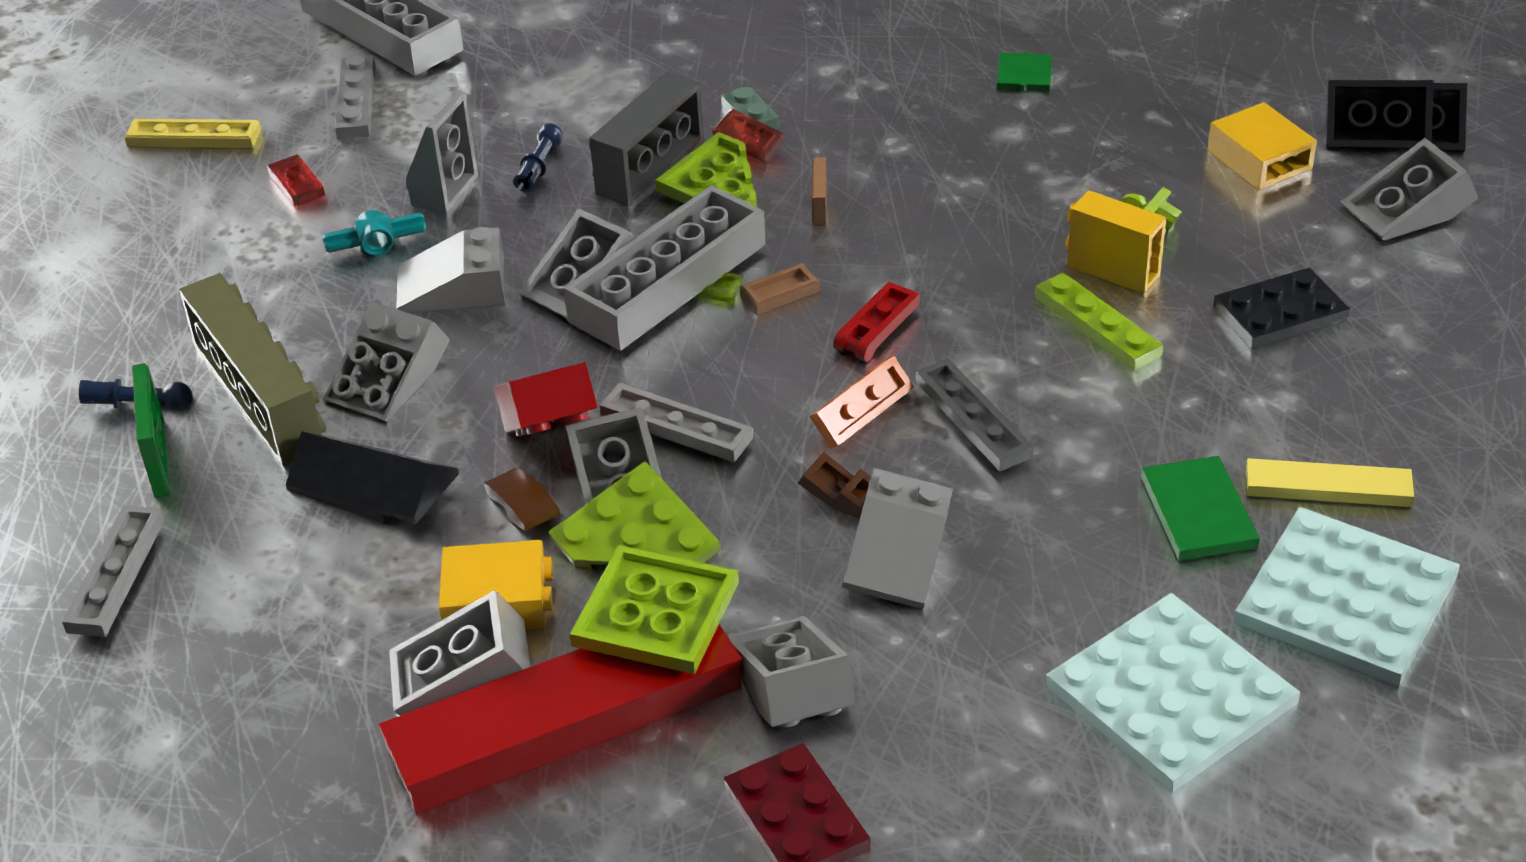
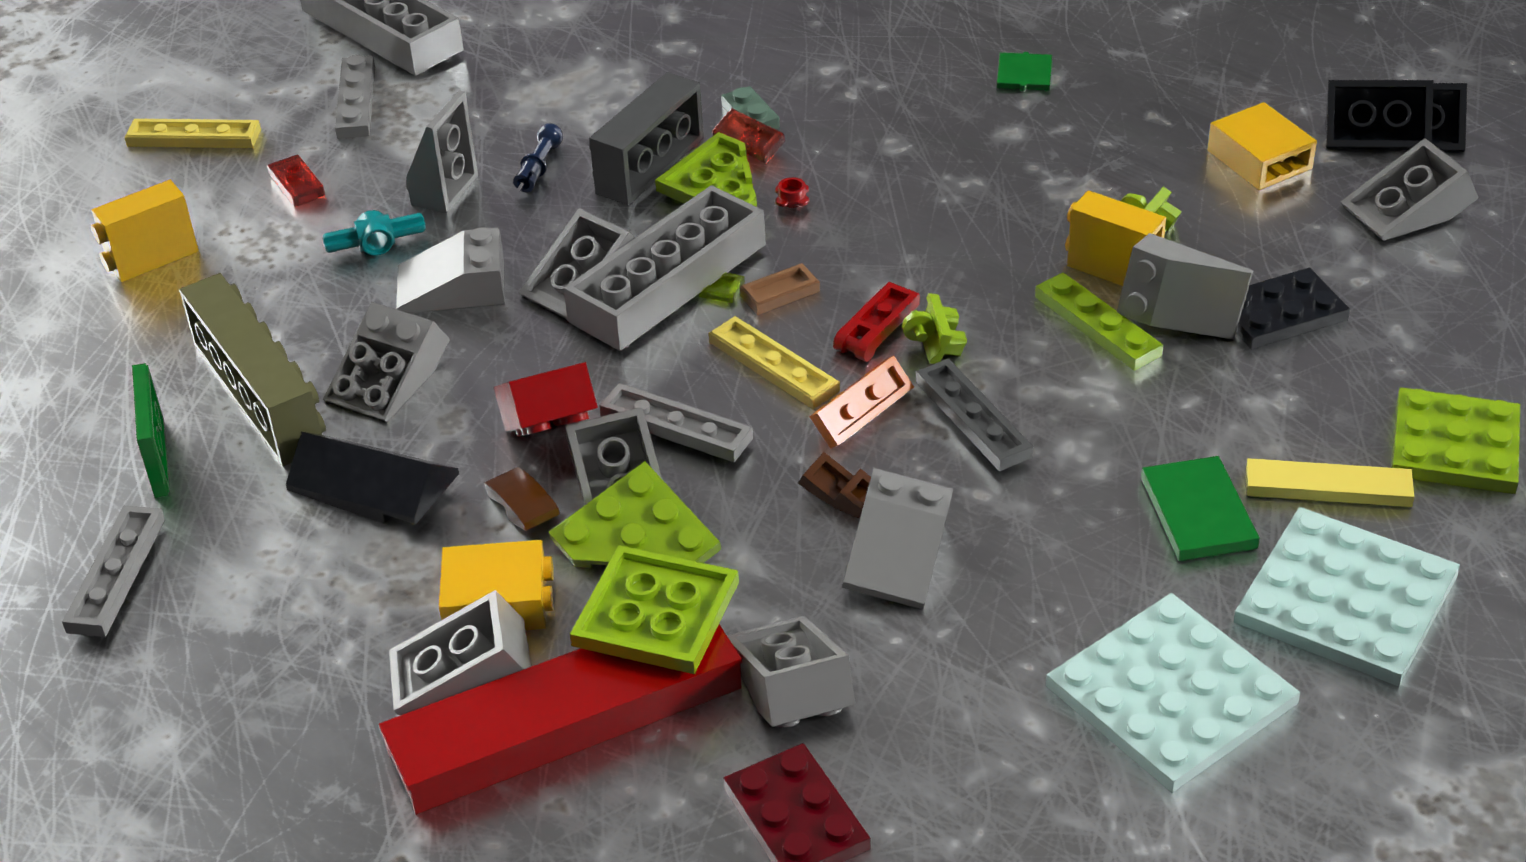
(144, 230): none -> yellow brick
(174, 395): dark blue pin -> none
(774, 362): none -> light yellow tile
(792, 193): none -> red plate
(819, 191): medium nougat tile -> none
(935, 330): none -> lime hips
(1183, 289): none -> light grey slope
(1457, 440): none -> lime plate

